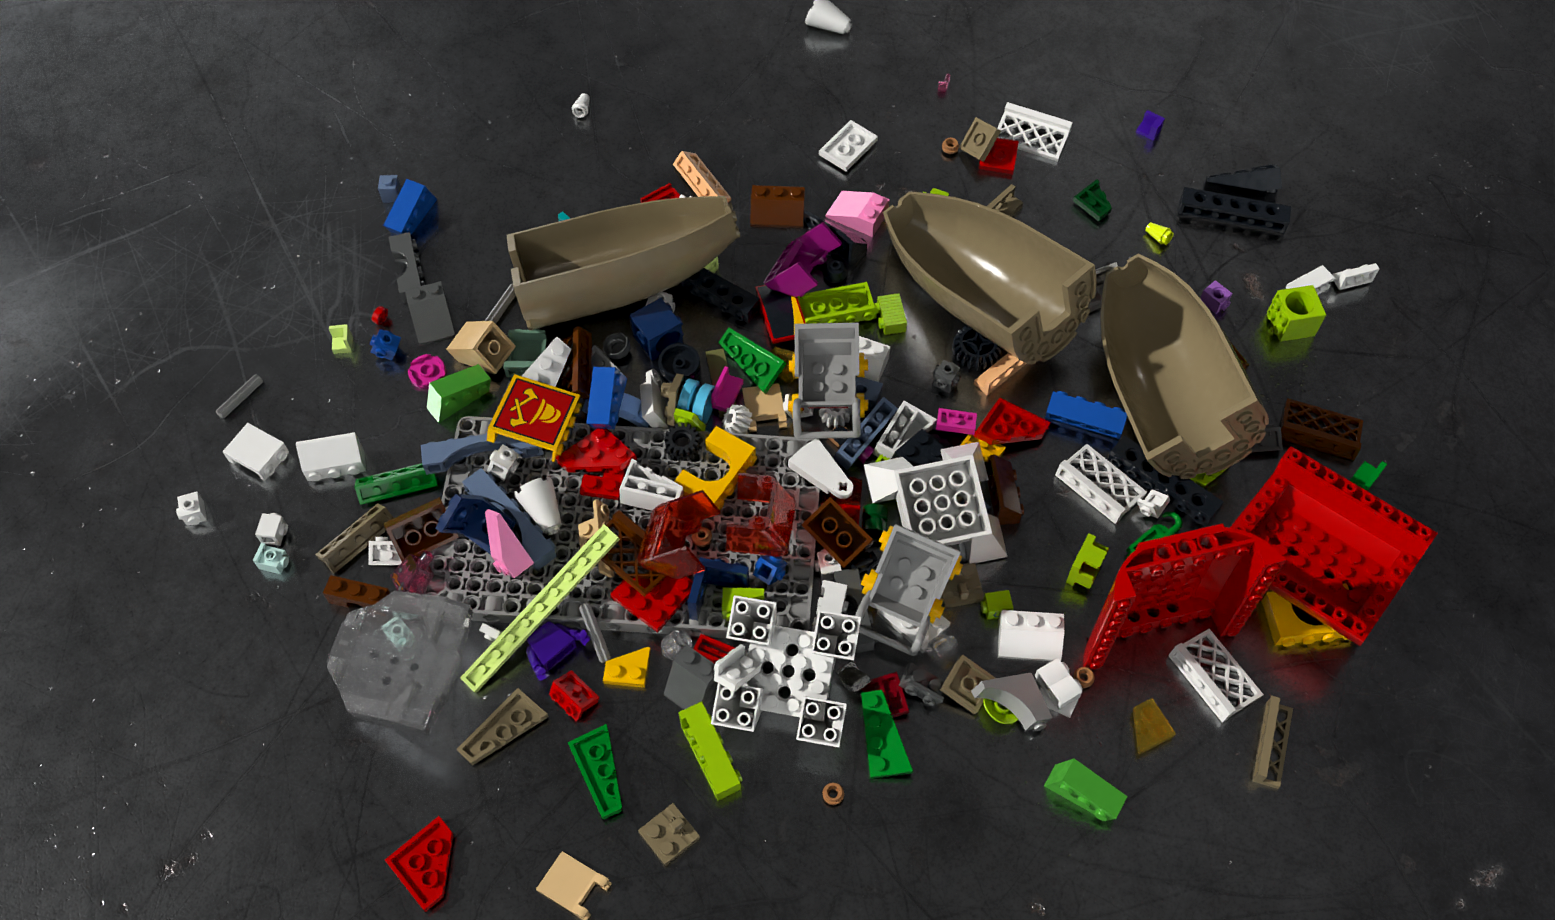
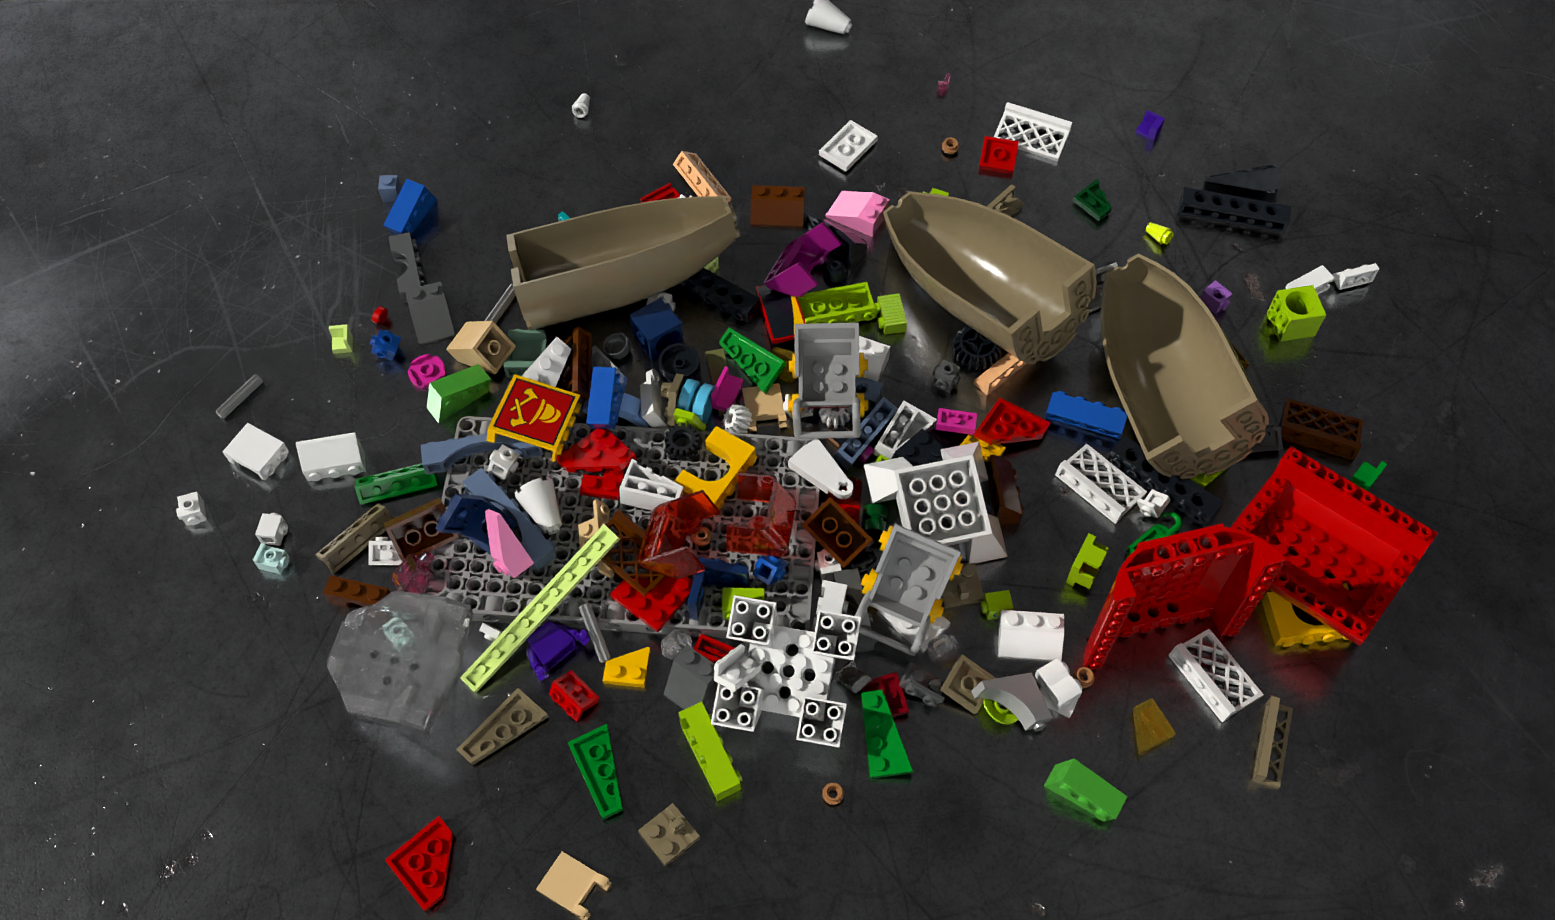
(979, 139): dark tan hinge -> none

